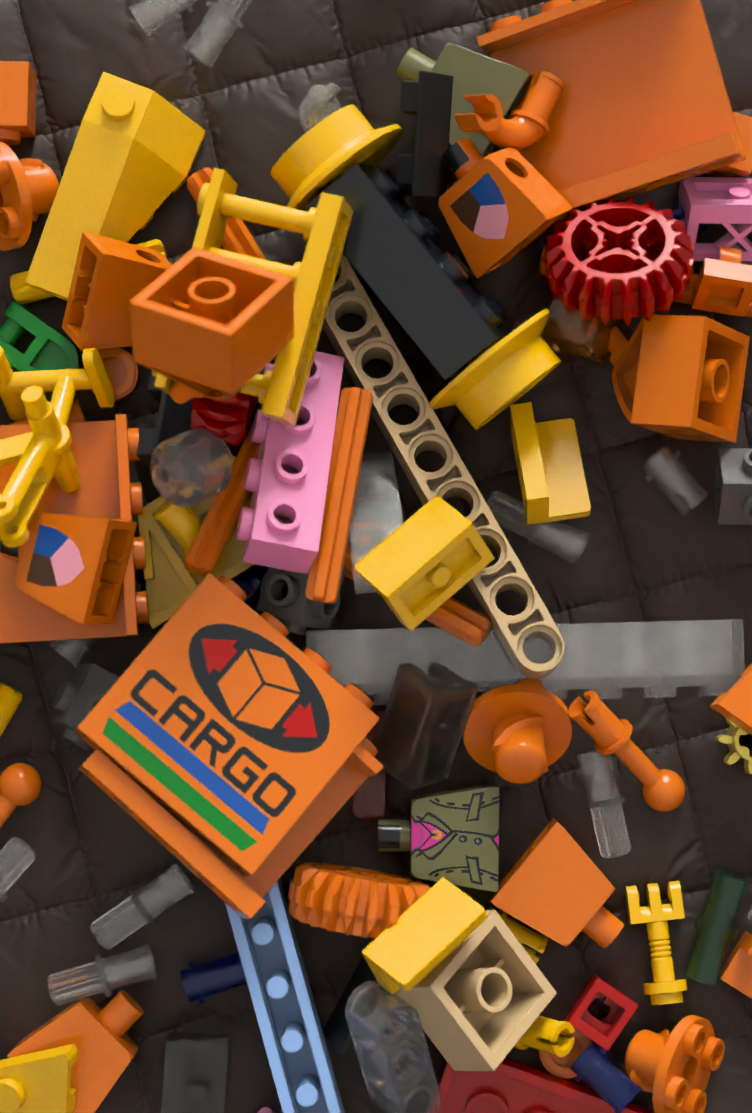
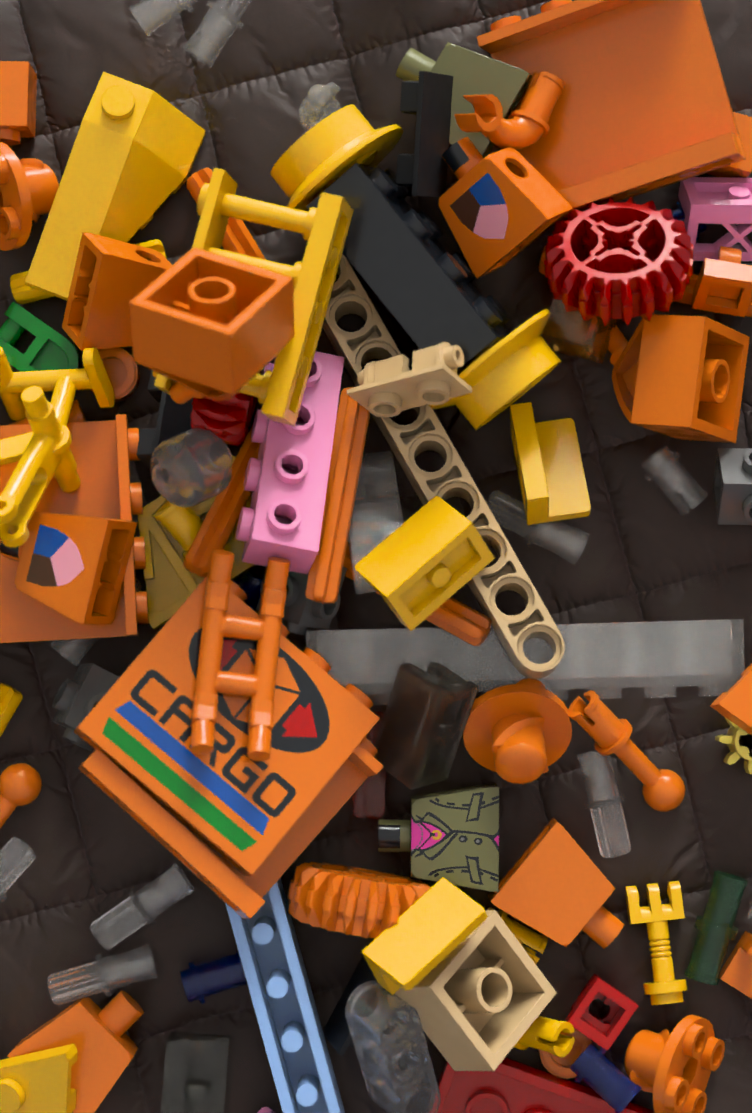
(265, 631): none -> orange piece
(390, 387): none -> tan hinge

